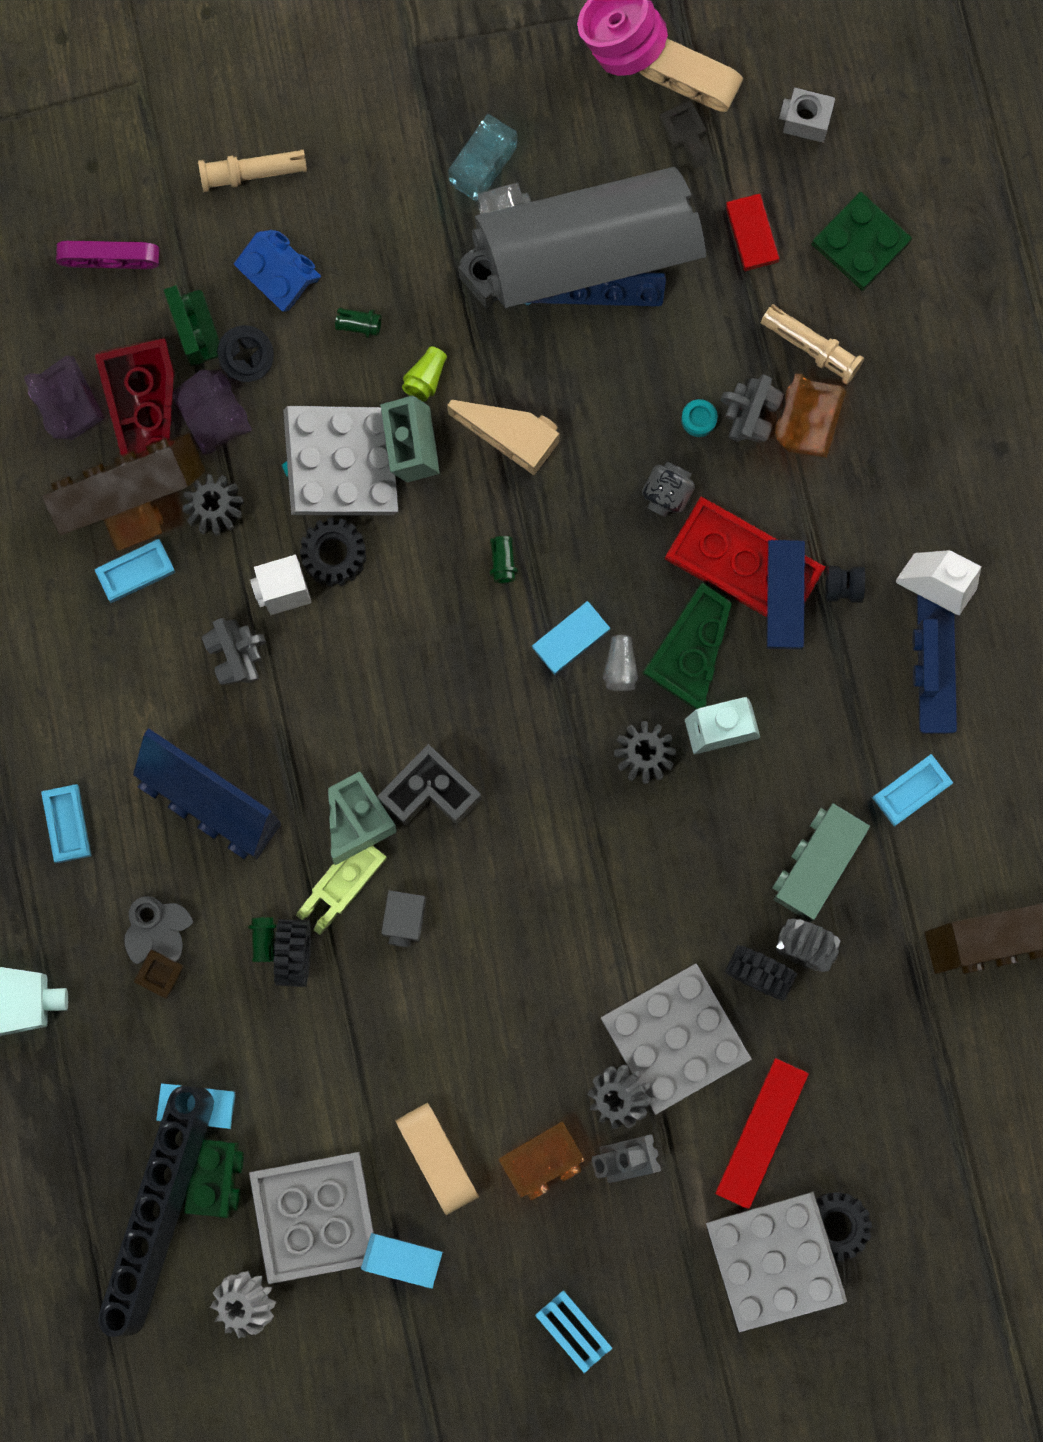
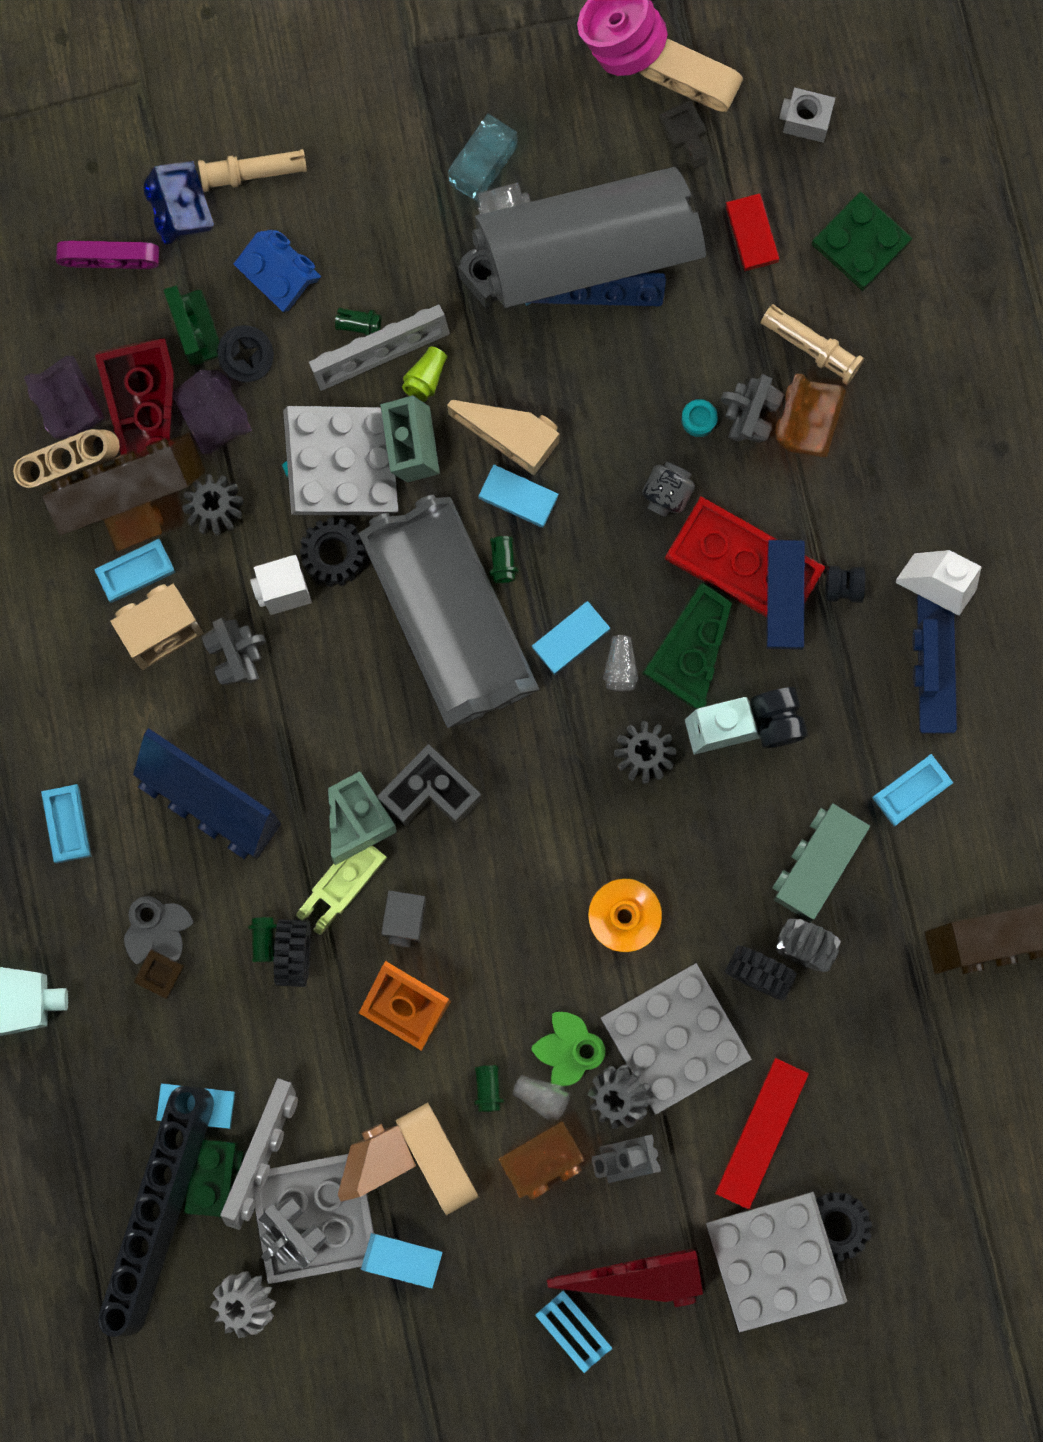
(50, 458): none -> tan beam
(156, 625): none -> tan brick
(177, 201): none -> clear blue bracket
(254, 1167): none -> light grey plate
(299, 1247): none -> dark grey hips
(374, 1161): none -> medium nougat slope
(379, 347): none -> light grey plate
(404, 1005): none -> orange slope
(448, 610): none -> dark grey cylinder
(487, 1089): none -> dark green pin
(518, 496): none -> medium azure tile
(544, 1097): none -> clear cone
(564, 1046): none -> bright green plate
(629, 896): none -> light orange dish
(654, 1278): none -> dark red wedge
(779, 717): none -> black wheel

